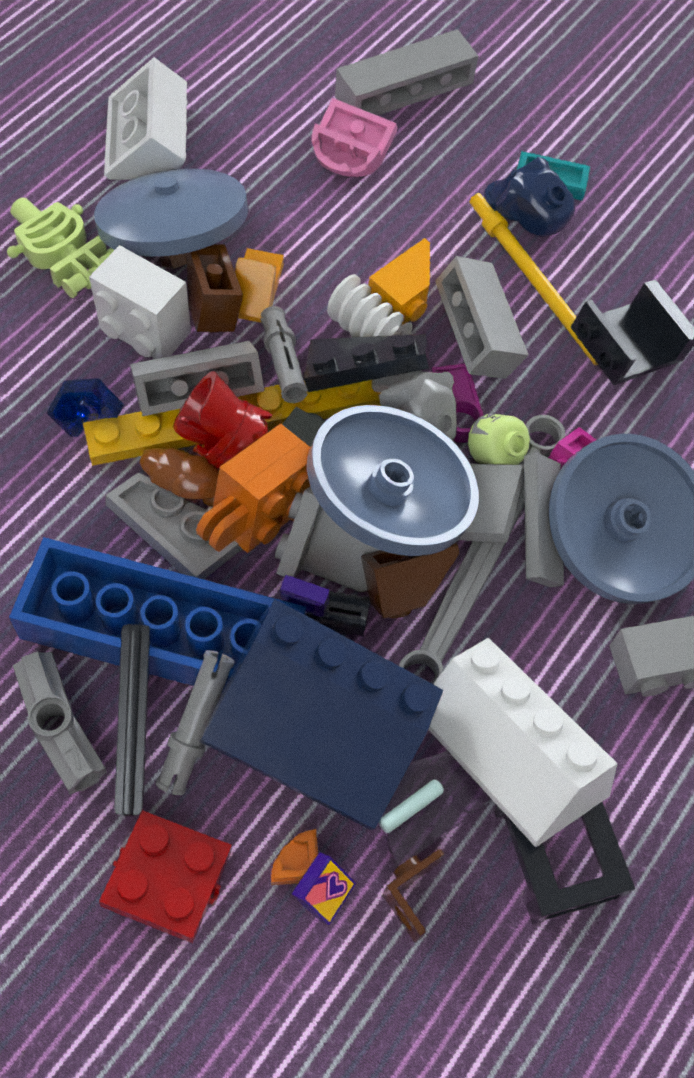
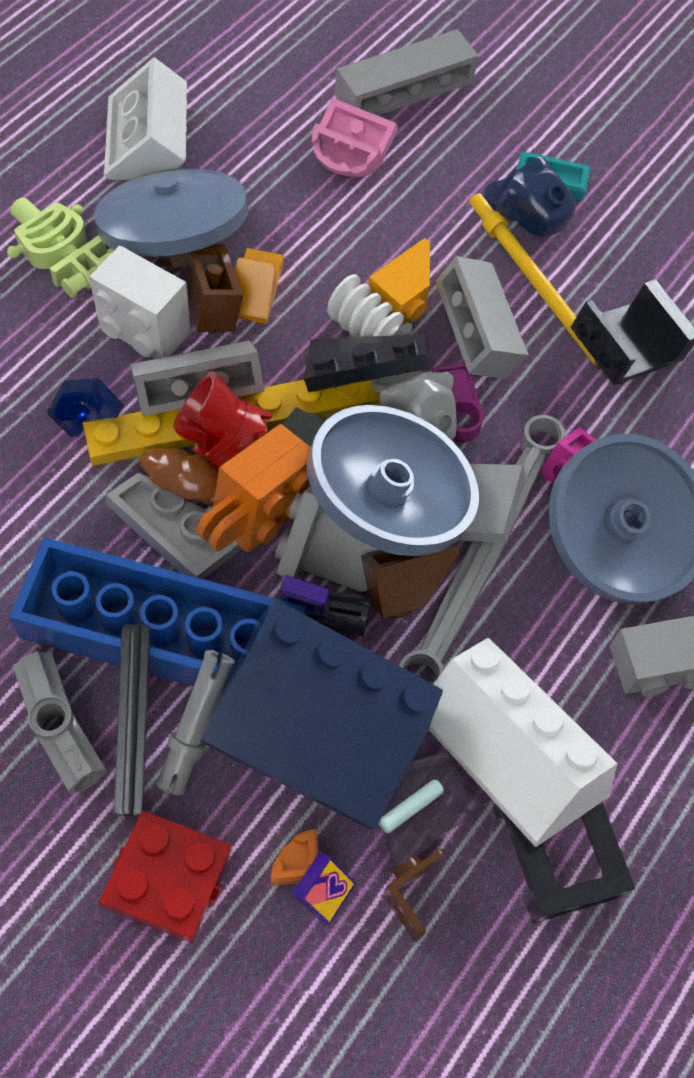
(280, 343): light grey pin -> none
(498, 440): yellowish green head -> none
(541, 555): light grey tile -> none

